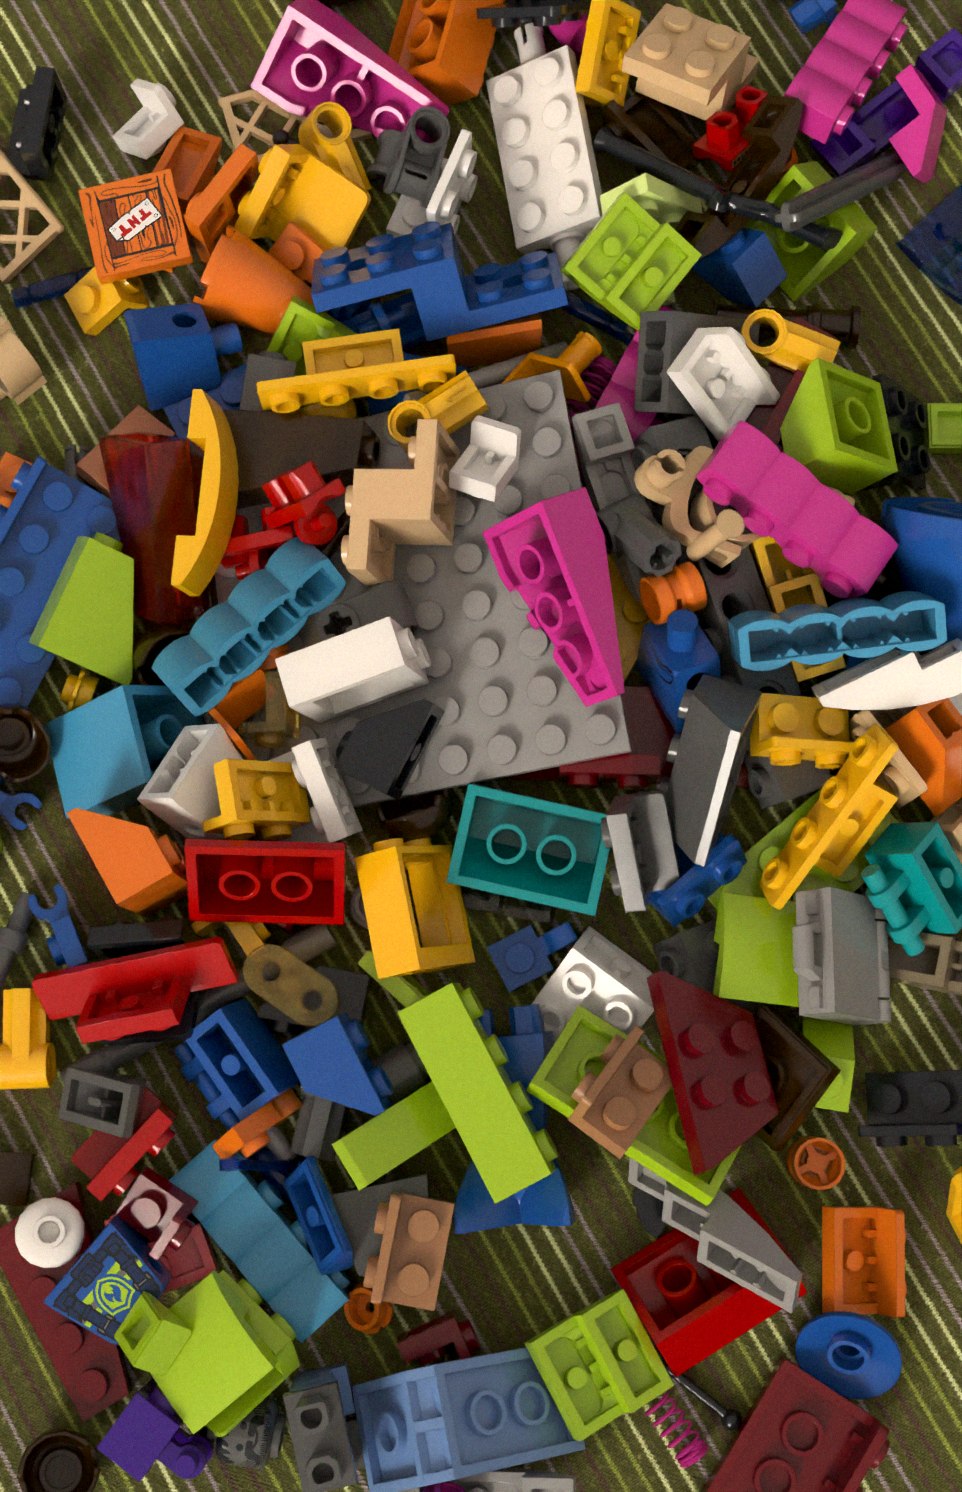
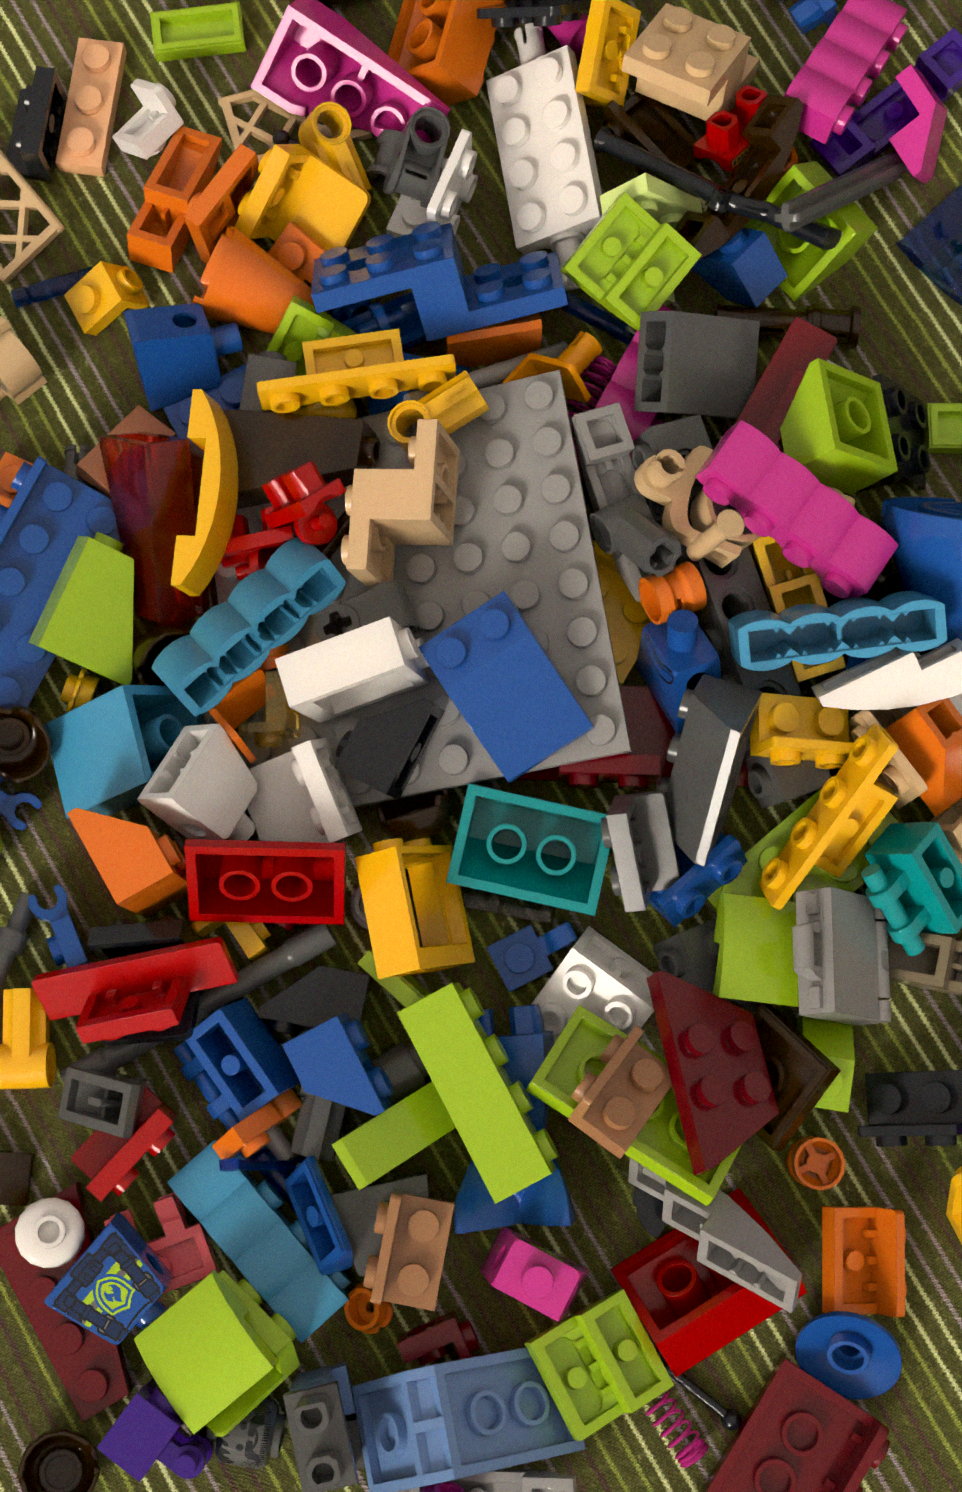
(91, 107): none -> light nougat plate
(135, 226): orange tile -> none
(152, 1335): lime slope -> none
(158, 1212): dark red bracket -> none
(198, 31): none -> lime tile
(257, 800): yellow bracket -> none
(291, 986): clear yellow plate -> none
(488, 460): white bracket -> none
(506, 686): none -> blue slope
(533, 1273): none -> dark pink torso
(561, 570): dark pink wedge -> none
(721, 378): white bracket -> none
(794, 344): yellow piece -> none

